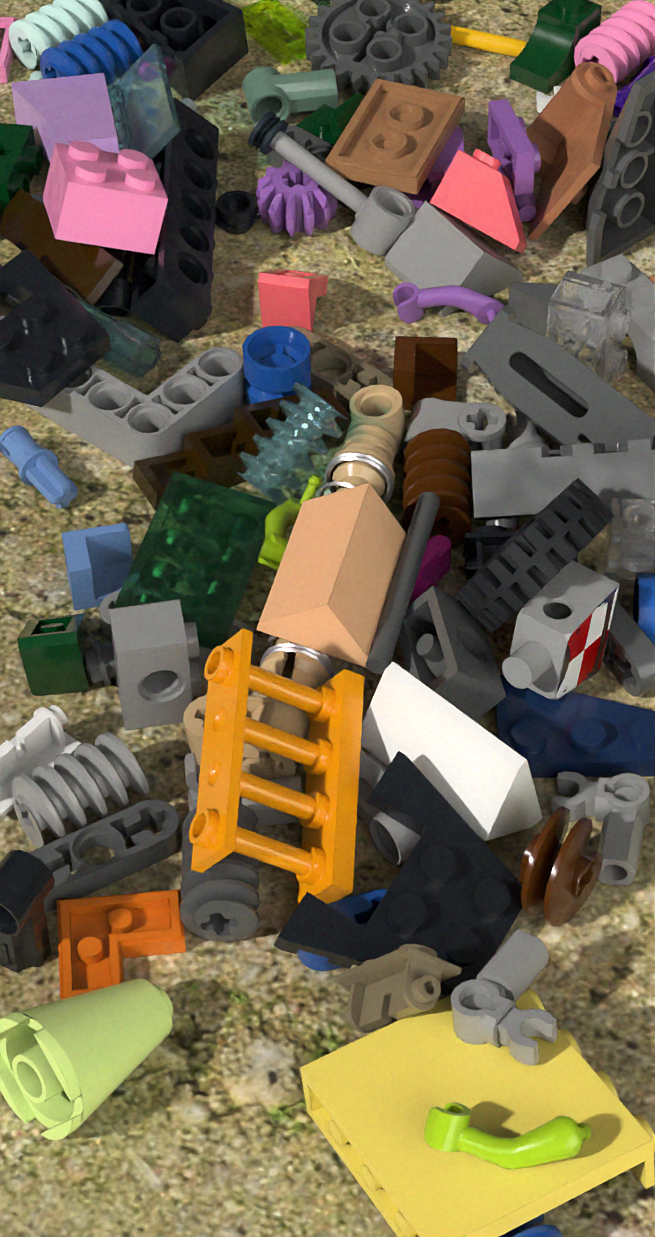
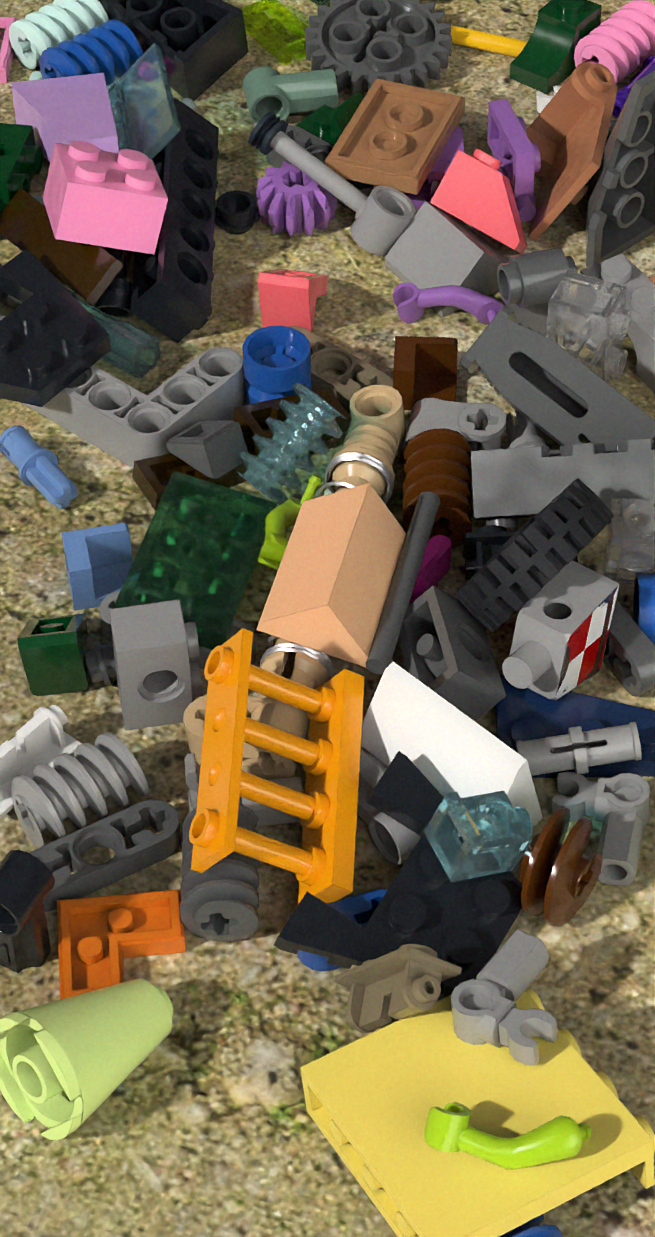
(210, 446): none -> dark grey slope
(491, 831): none -> clear light blue brick
(533, 276): none -> dark grey brick
(581, 749): none -> light grey pin

